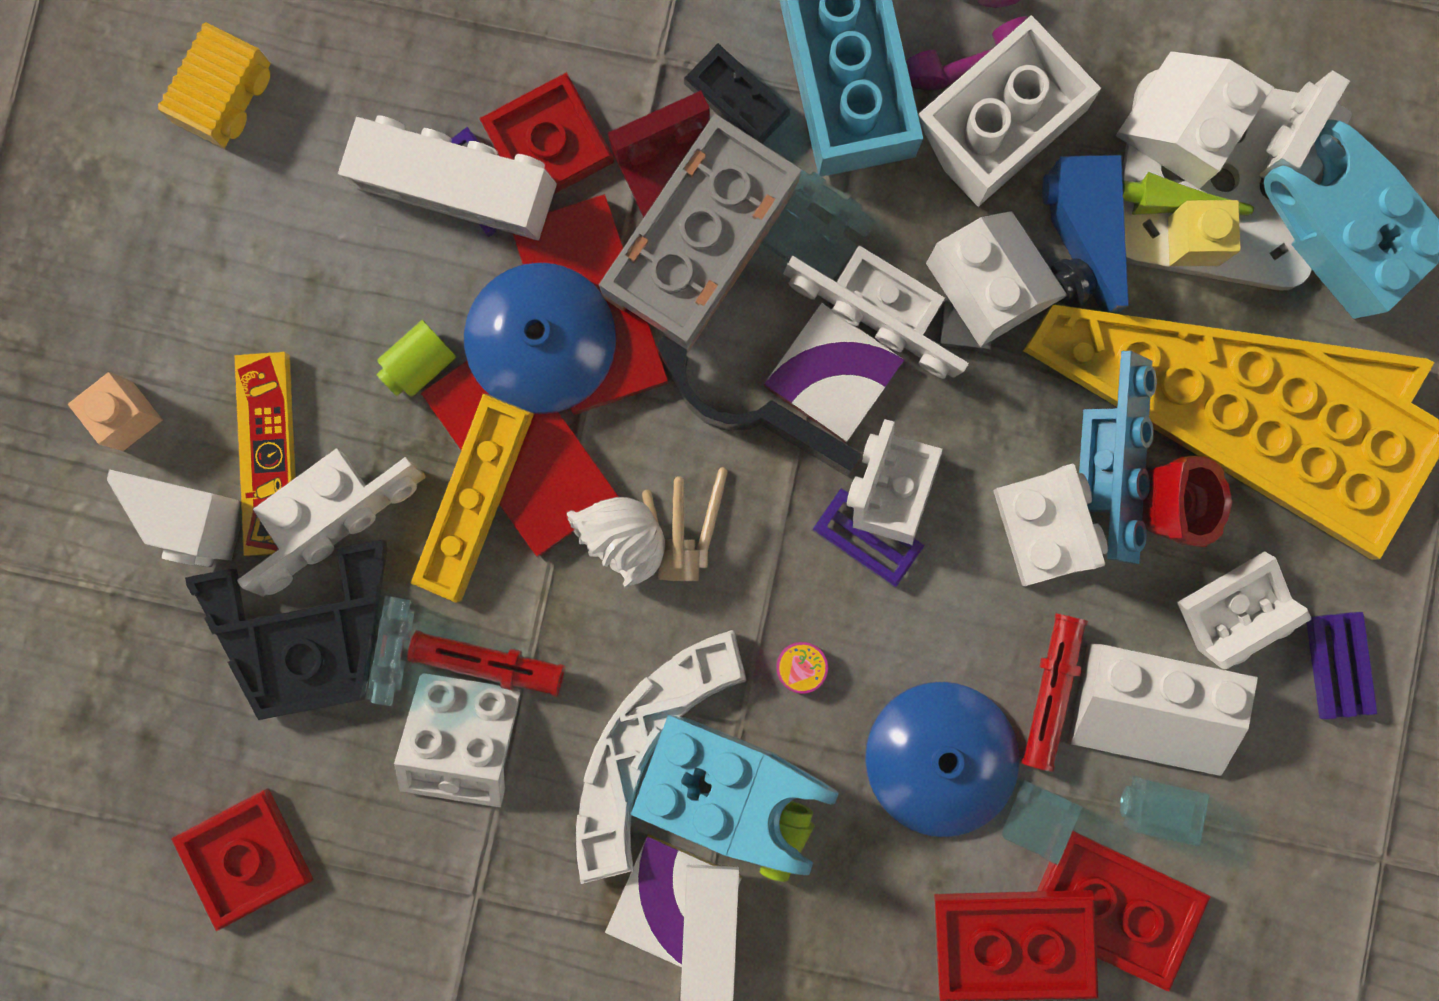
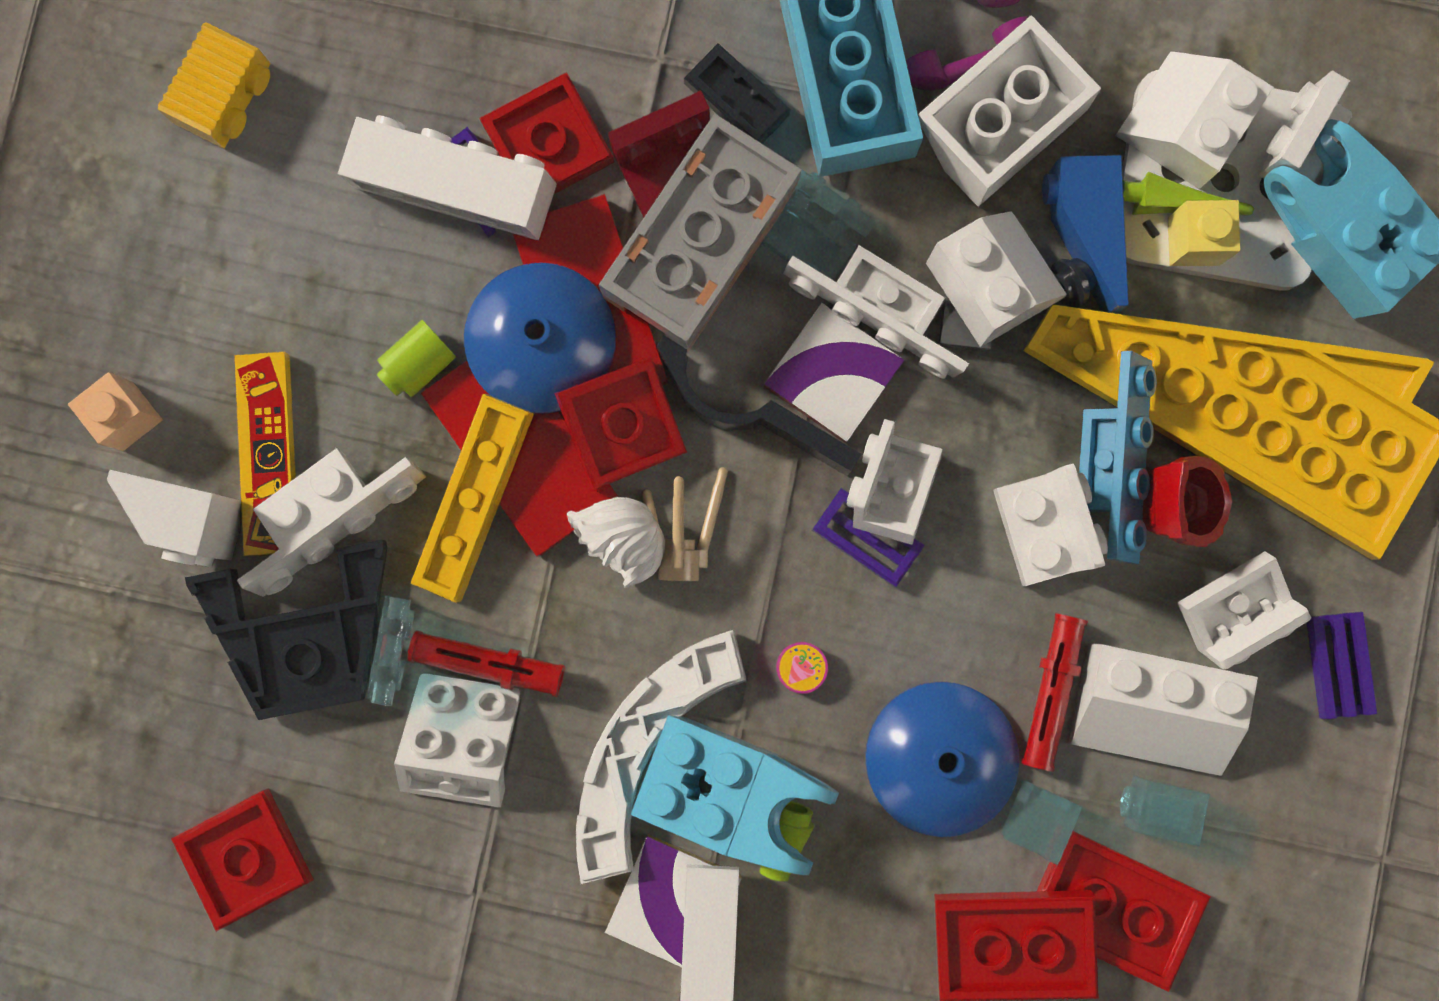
(621, 423): none -> red tile

